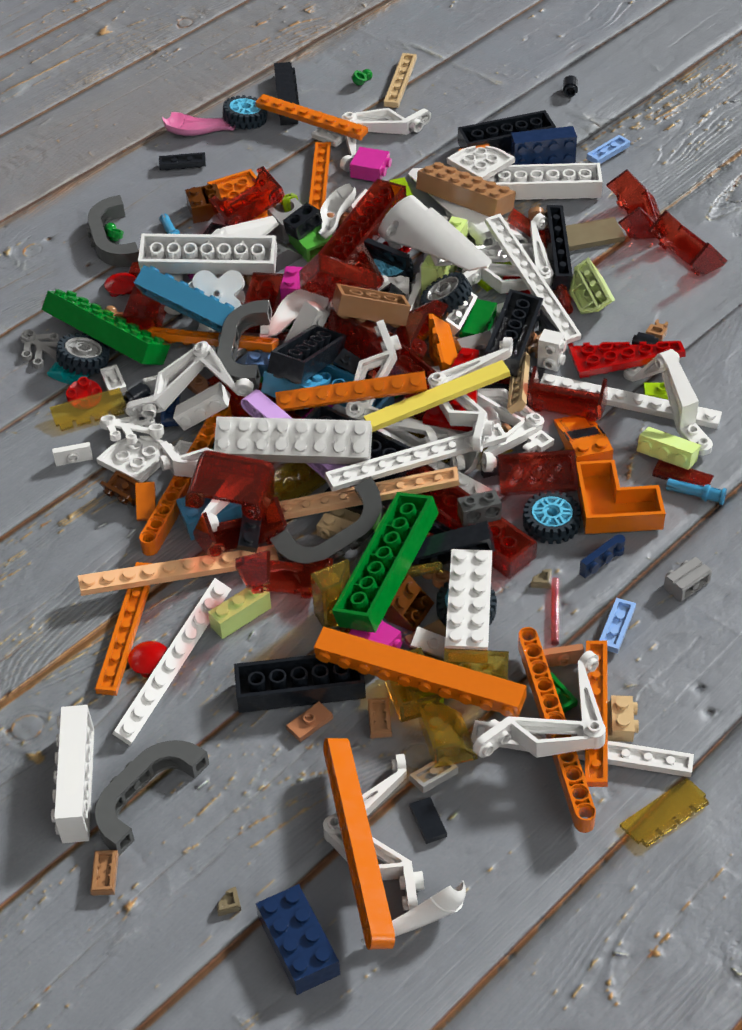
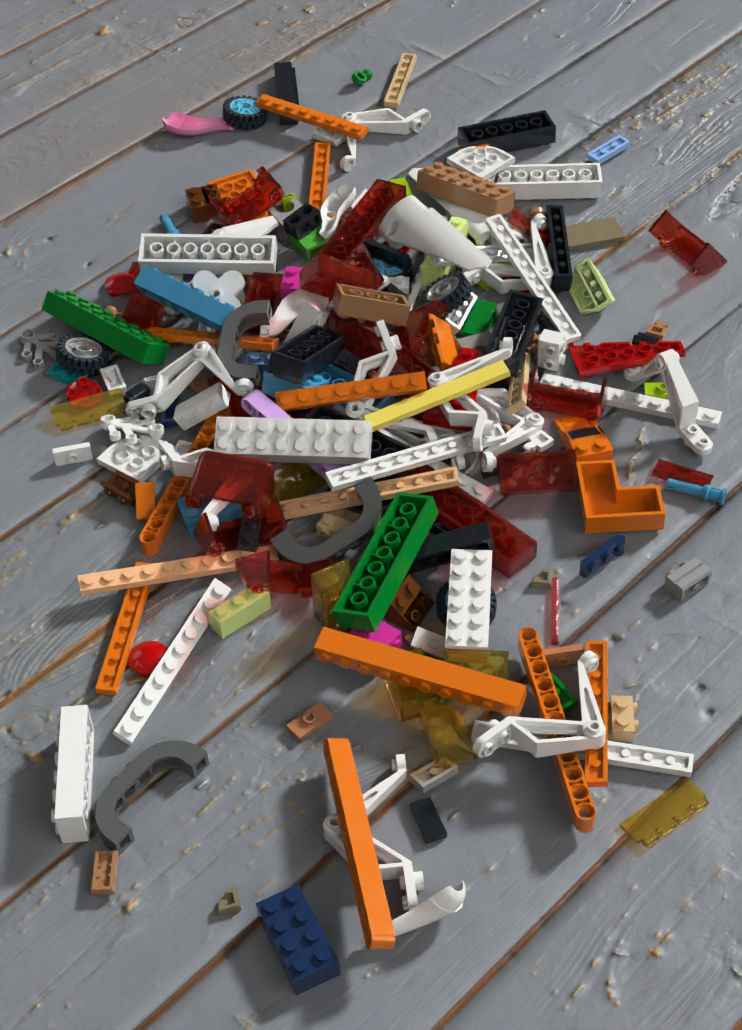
(112, 231): green plate -> none
(113, 254): dark grey arch -> none
(182, 161): black plate -> none
(294, 683): black brick -> none
(370, 164): dark pink brick -> none
(379, 718): medium nougat plate -> none
(425, 569): clear yellow tile -> none
(438, 579): nougat plate -> none
(479, 508): dark grey brick -> none
(544, 146): dark blue brick -> none
(551, 517): wheel -> none
(564, 298): clear red pin -> none
(570, 85): black brick -> none
(617, 624): light blue plate -> none
(638, 203): clear red windscreen -> none
(668, 448): yellowish green brick -> none

